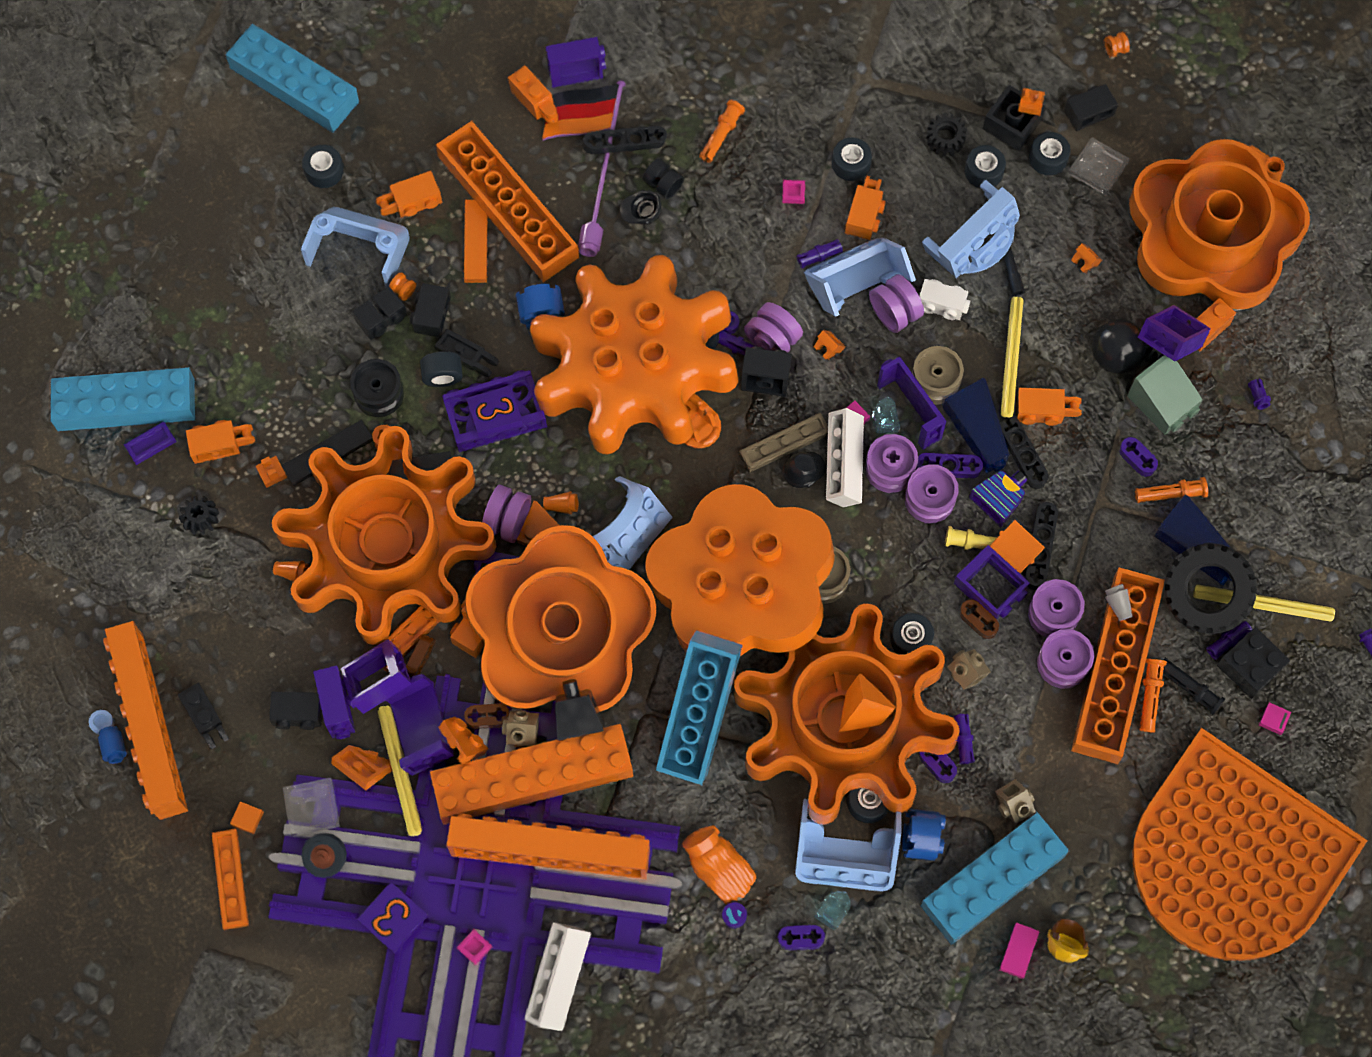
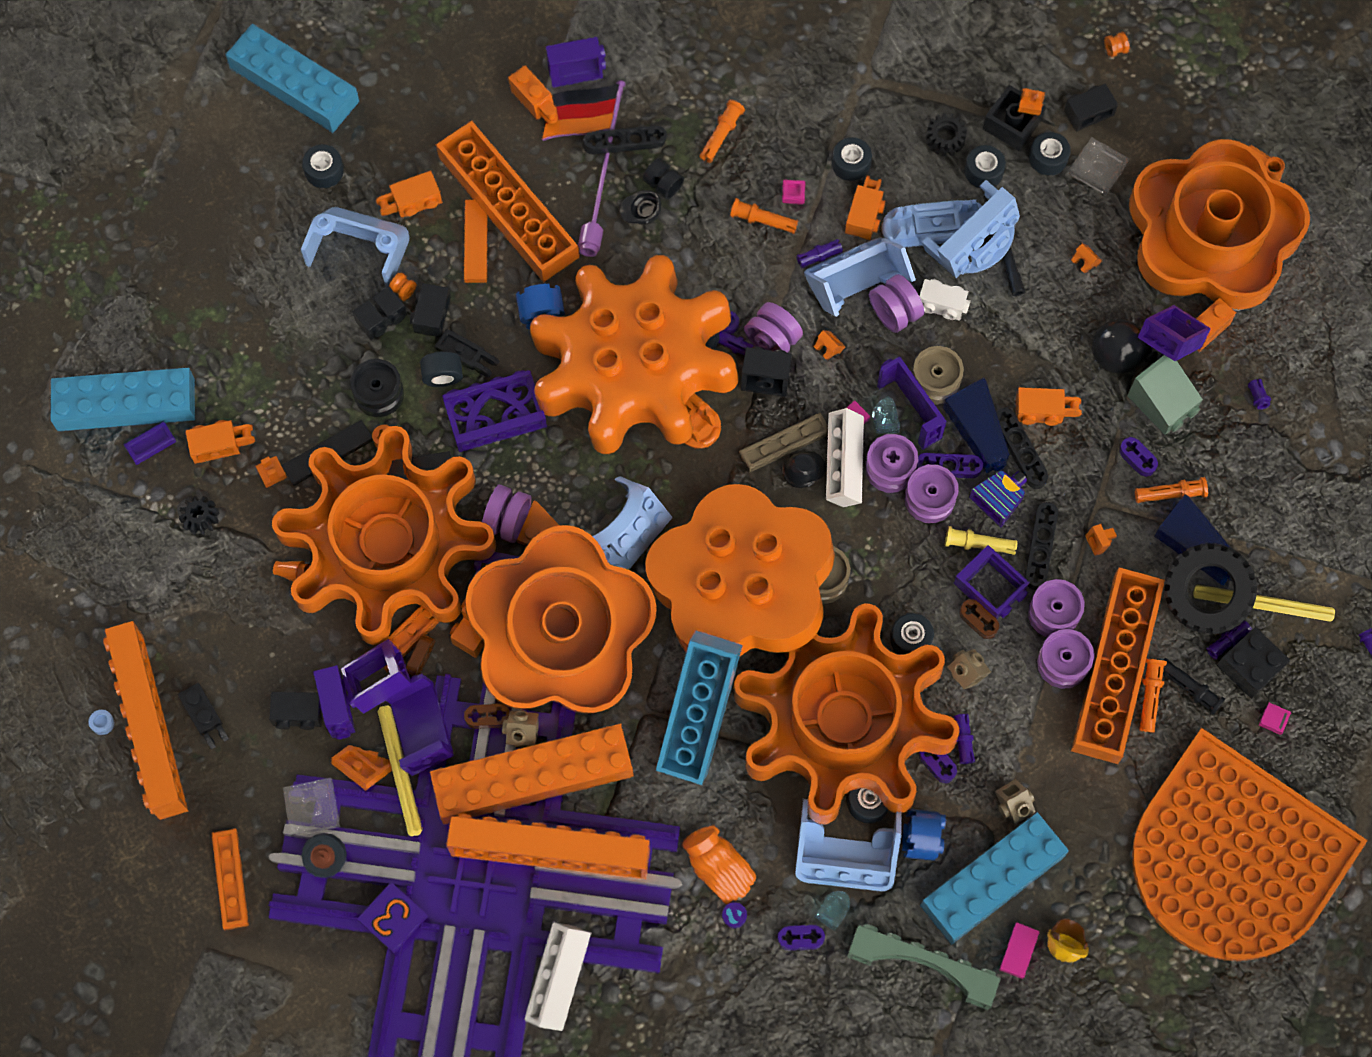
(112, 744): blue brick -> none
(246, 818): orange tile -> none
(459, 736): orange wing -> none
(474, 947): dark pink tile -> none
(494, 411): dark purple tile -> none
(562, 503): orange cone -> none
(577, 712): black torso -> none
(753, 213): none -> orange pin
(864, 706): orange slope -> none
(936, 220): none -> light blue piece
(975, 984): none -> sand green arch
(1012, 355): light yellow axle -> none
(1017, 546): orange piece -> none
(1100, 539): none -> orange tile
(1119, 601): light grey cone -> none

